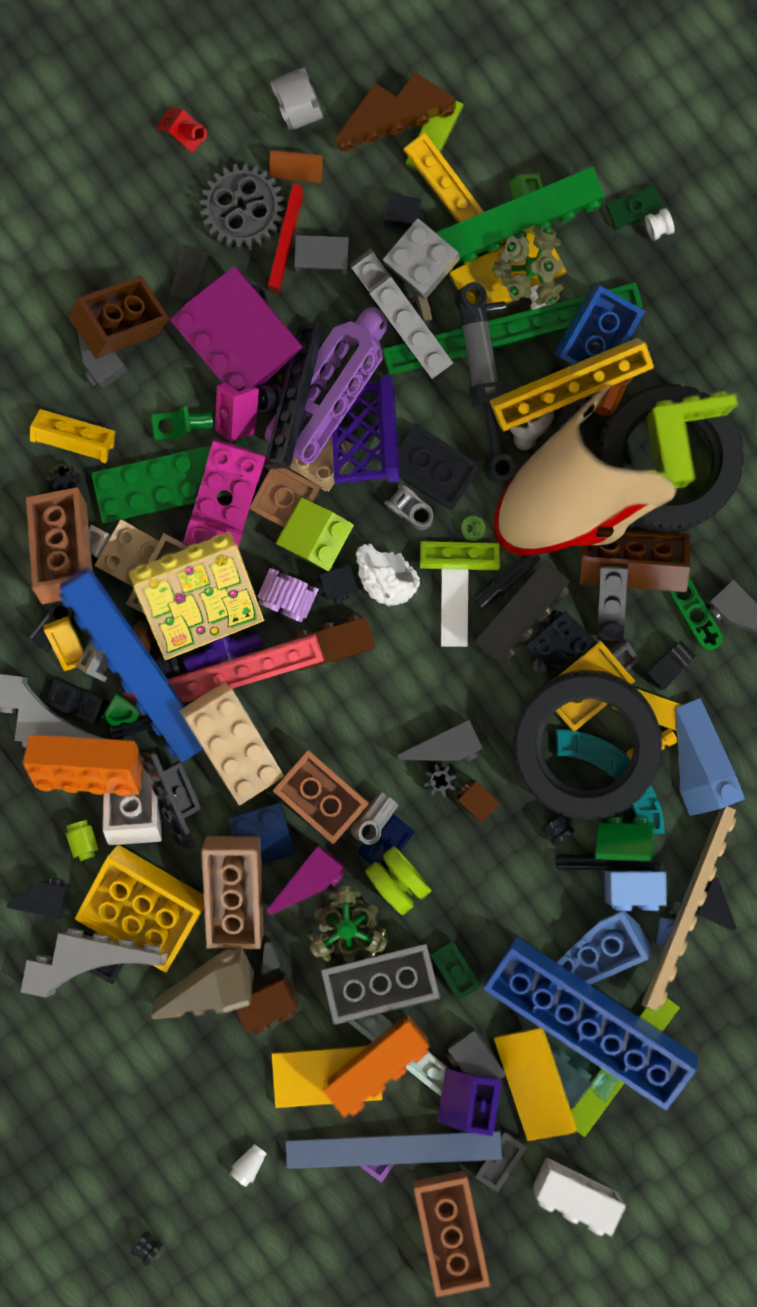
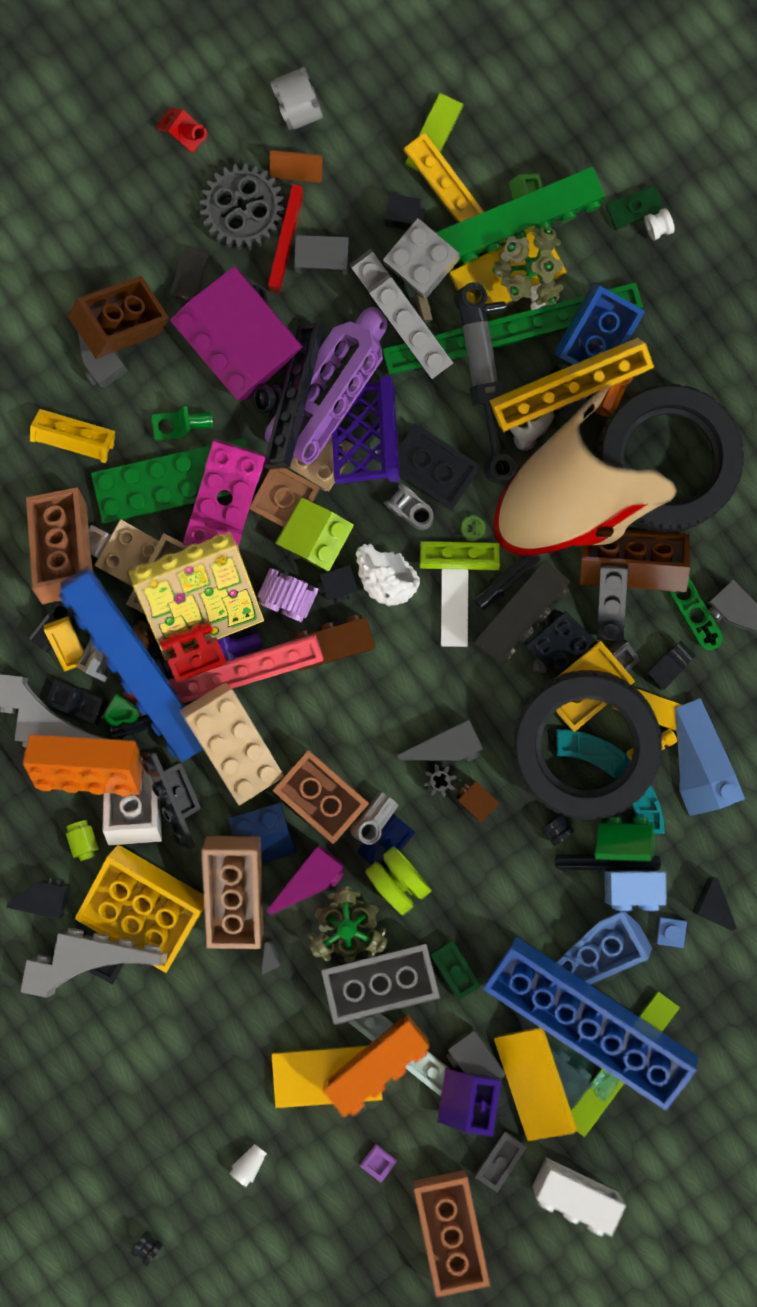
(63, 478): black gear -> none
(194, 659): none -> red plate
(218, 984): dark tan wedge -> none
(236, 412): dark pink panel -> none
(268, 1003): reddish brown brick -> none
(387, 114): reddish brown slope -> none
(392, 1149): sand blue tile -> none
(669, 434): lime bracket -> none
(685, 918): tan plate -> none

